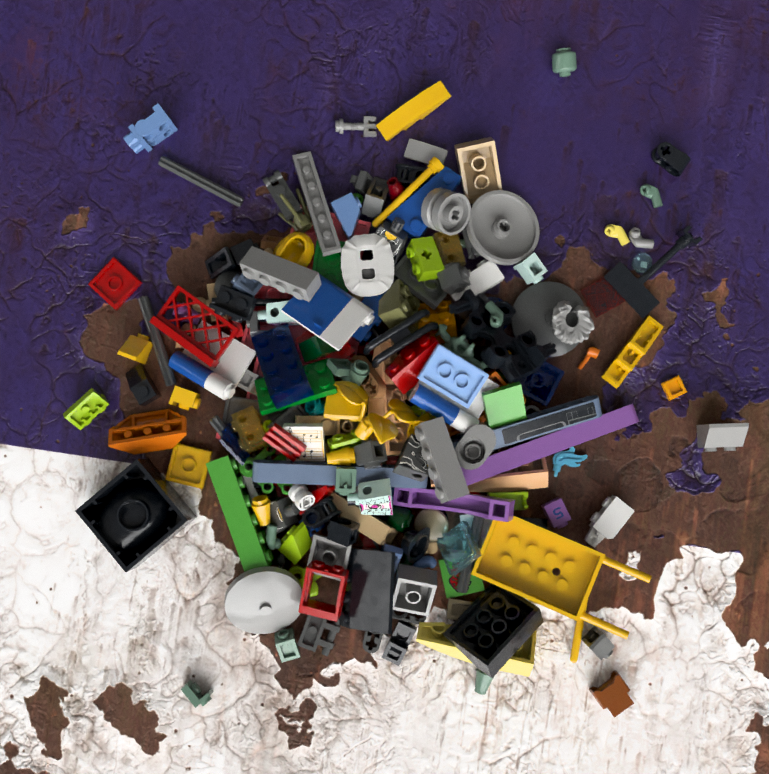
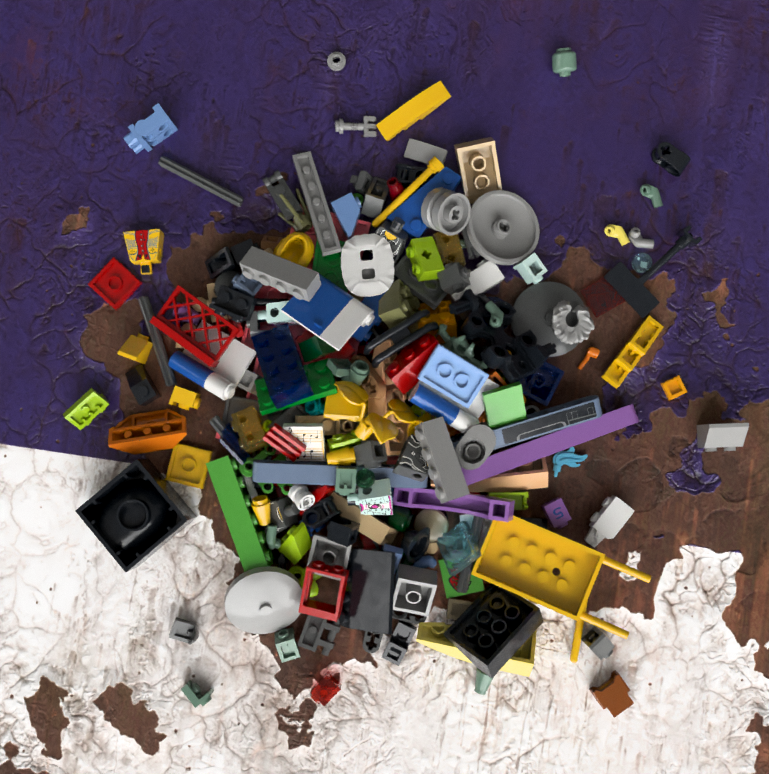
(145, 248): none -> torso
(184, 631): none -> dark grey plate
(325, 689): none -> clear red brick
(336, 66): none -> light grey plate
(365, 478): none -> clear green plate

